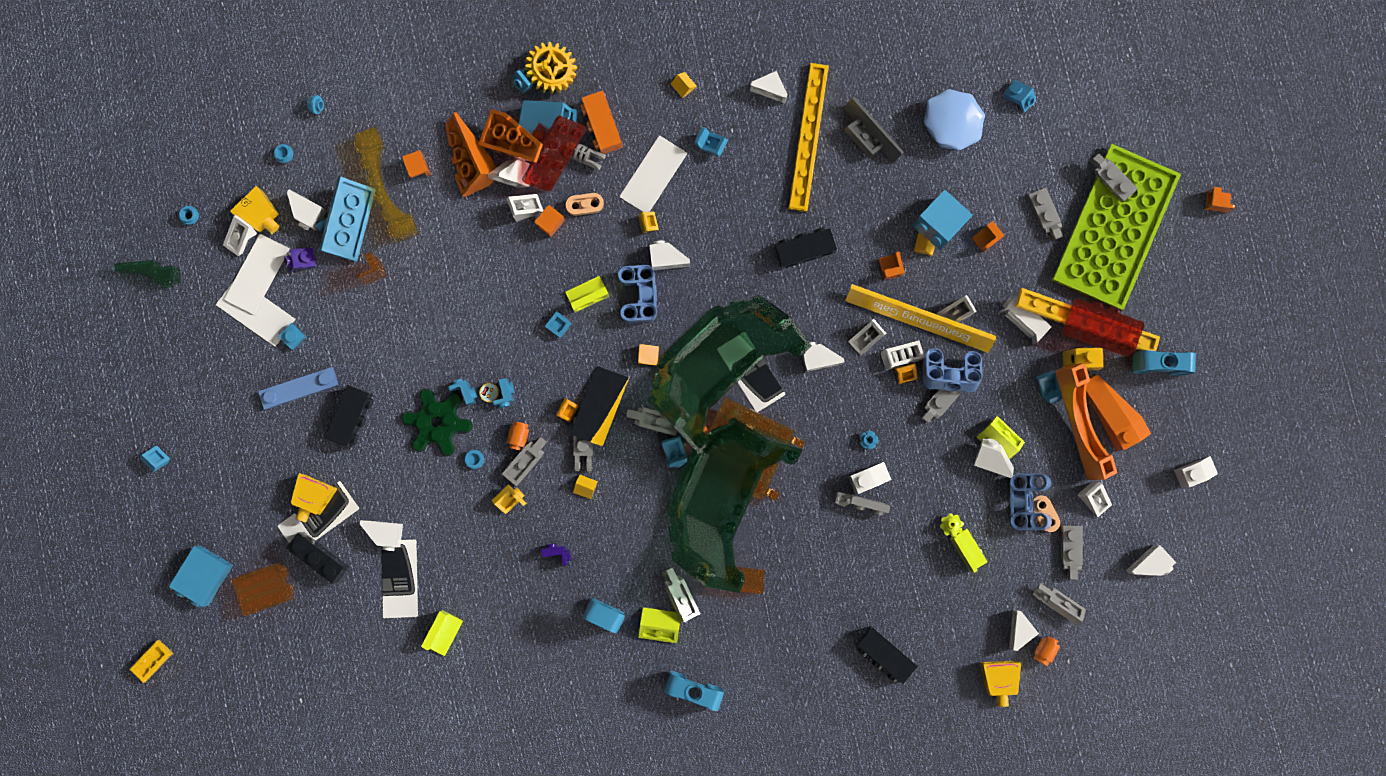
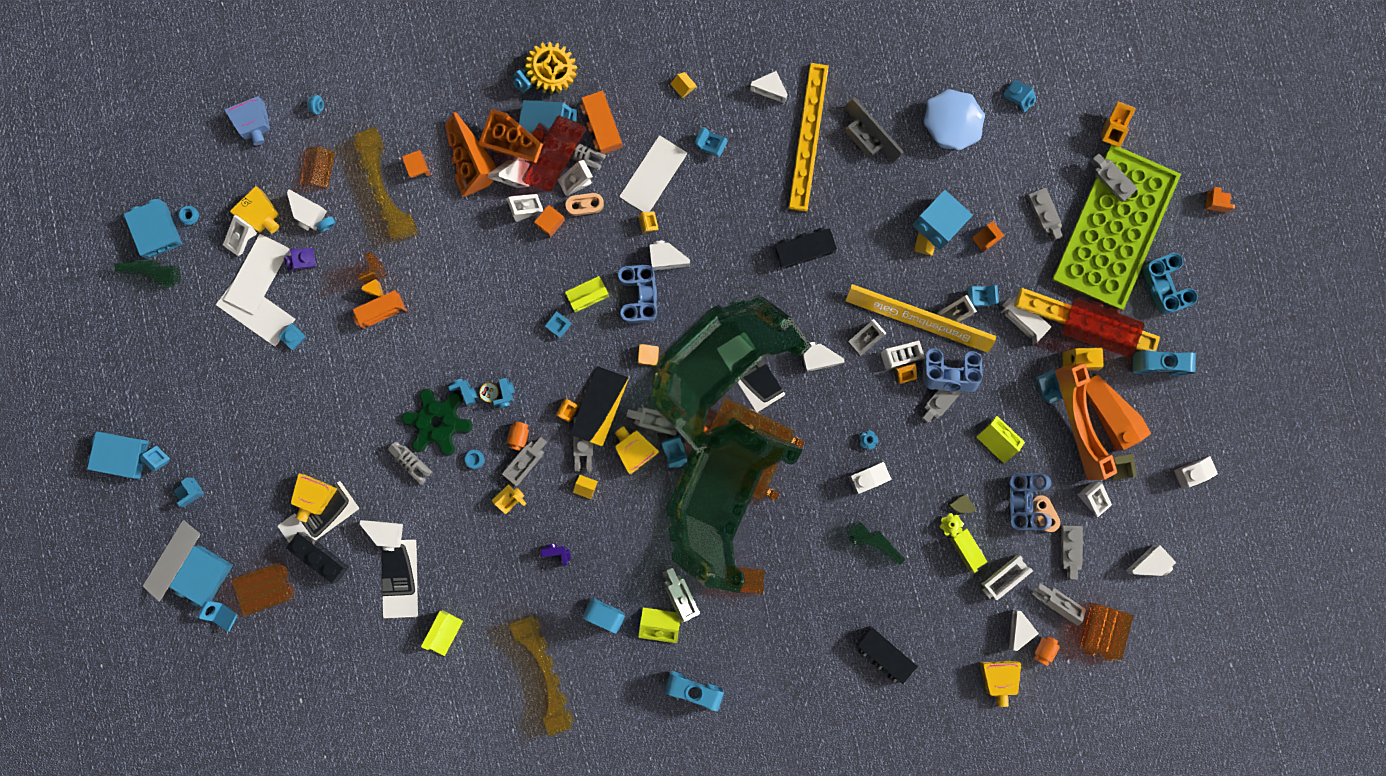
(117, 455): none -> dark azure brick
(151, 661): yellow plate -> none
(152, 228): none -> dark azure brick
(171, 560): none -> white sticker
(188, 492): none -> dark azure panel
(221, 614): none -> dark azure bracket
(250, 119): none -> medium blue torso
(283, 153): dark azure plate -> none
(298, 388): medium blue plate -> none
(317, 167): none -> clear orange panel
(347, 219): plate -> none
(349, 417): black brick -> none
(373, 288): none -> light orange slope
(378, 309): none -> orange window
(409, 462): none -> light grey hinge
(557, 717): none -> clear yellow arch
(575, 178): none -> white slope
(634, 449): none -> yellow torso
(860, 503): light grey hinge -> none
(860, 535): none -> clear green slope
(891, 266): orange panel -> none
(963, 505): none -> olive tile
(983, 296): none -> dark azure bracket
(993, 458): white slope -> none
(1006, 578): none -> white window
(1105, 632): none -> clear orange brick
(1116, 125): none -> light orange brick
(1125, 467): none -> olive panel
(1162, 286): none -> dark azure beam

